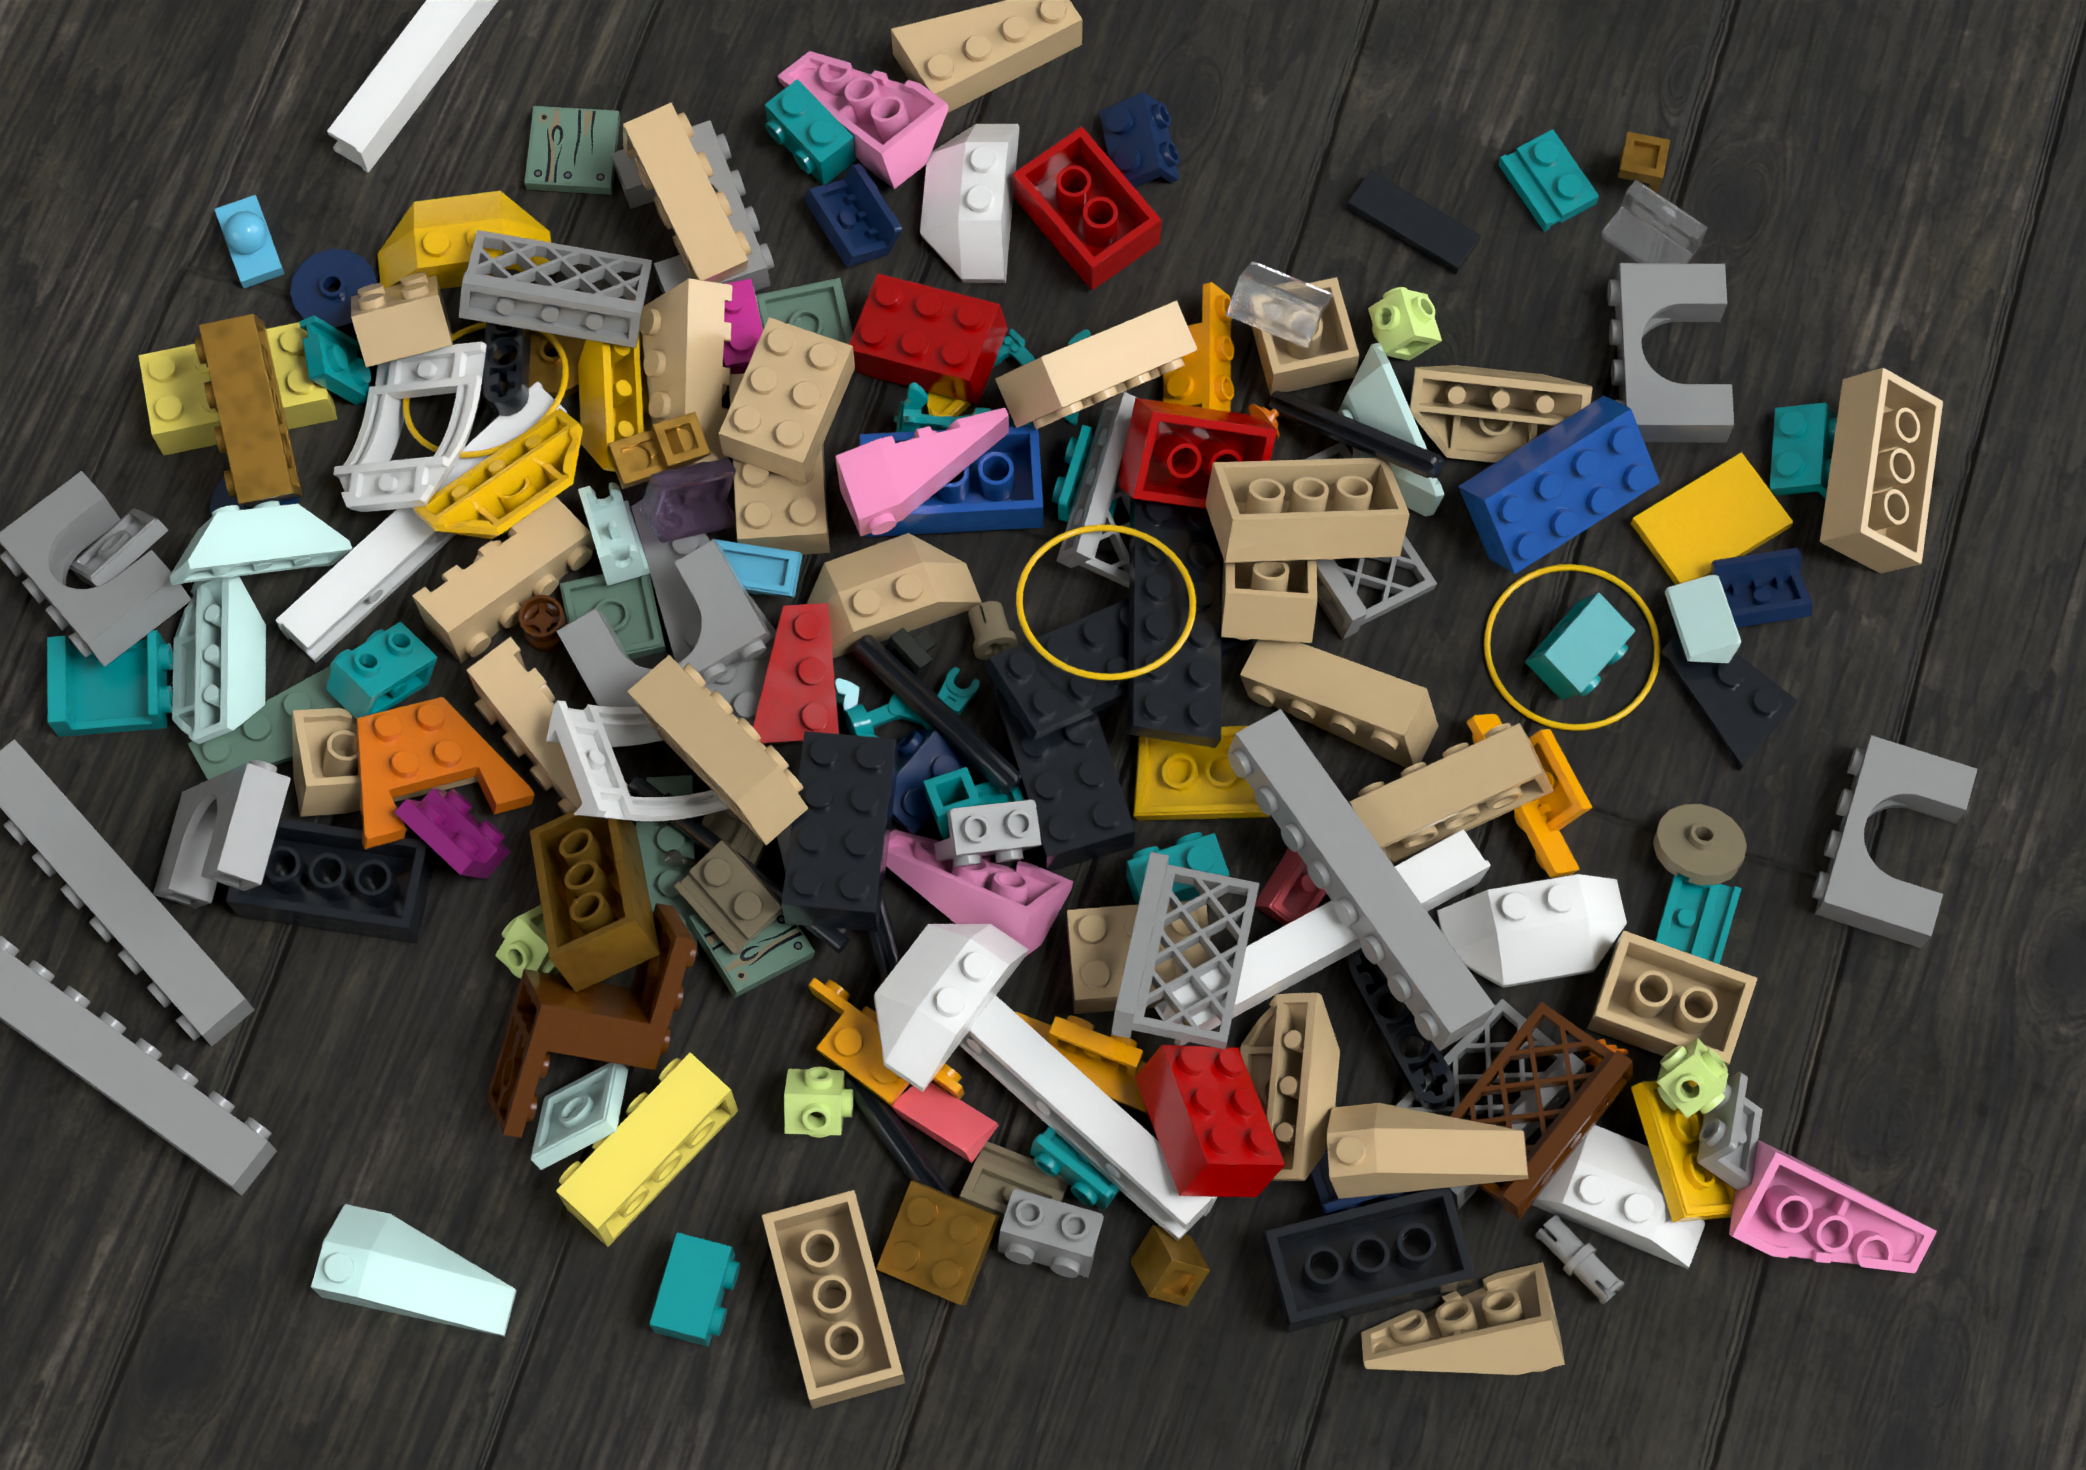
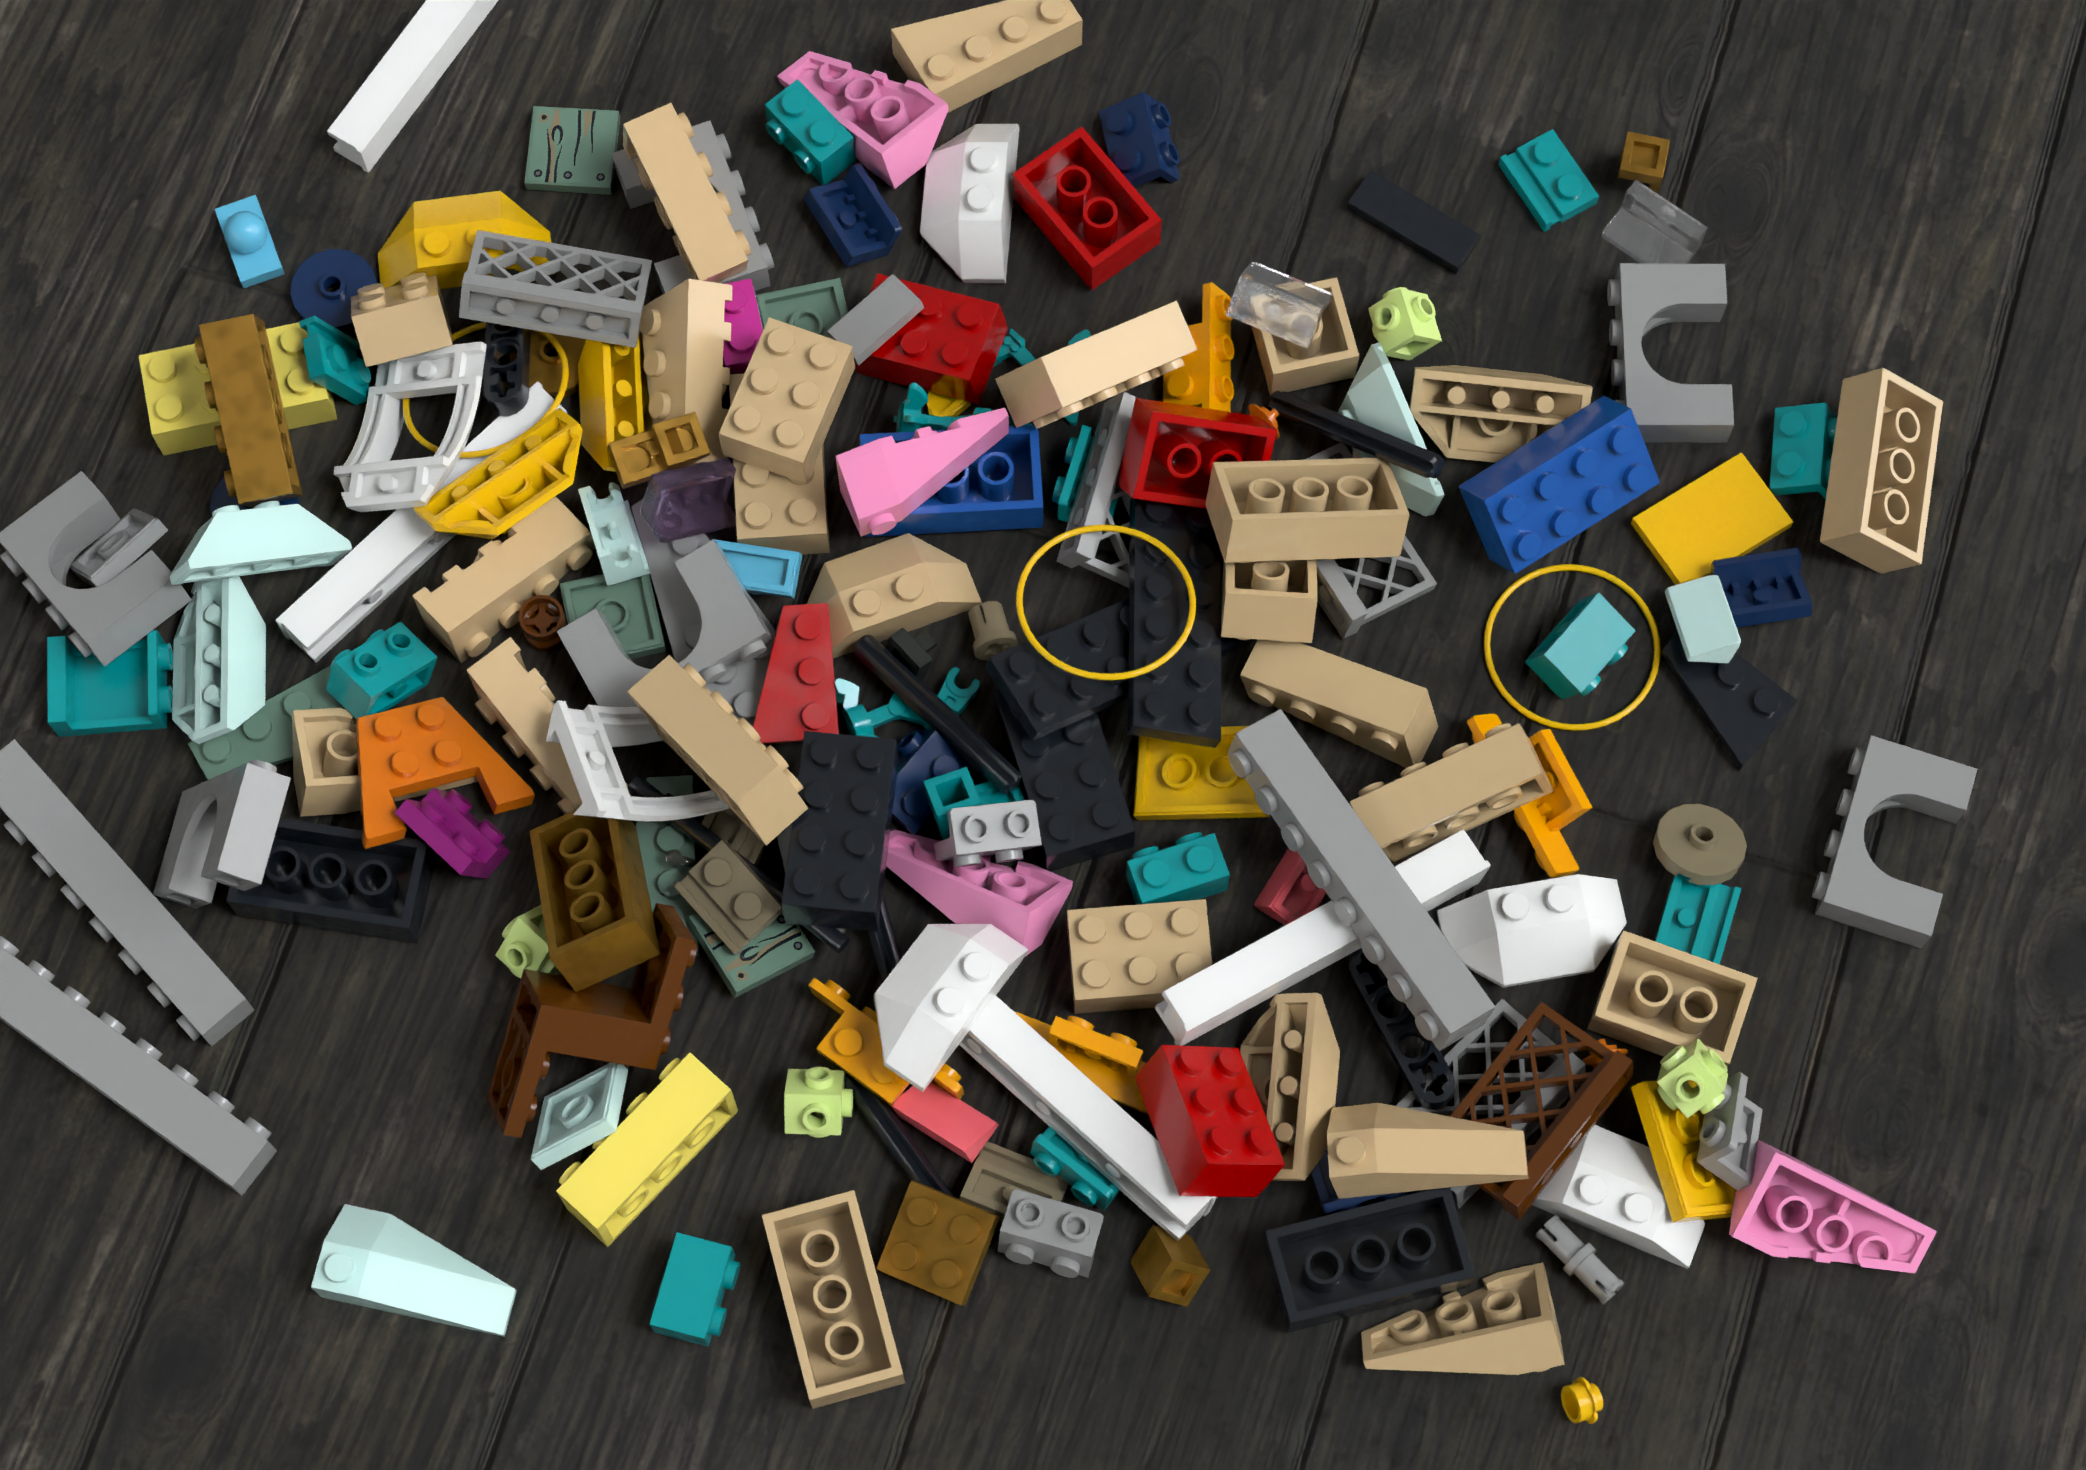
(876, 318): none -> light grey tile
(1144, 955): light grey fence -> none
(1581, 1401): none -> yellow plate

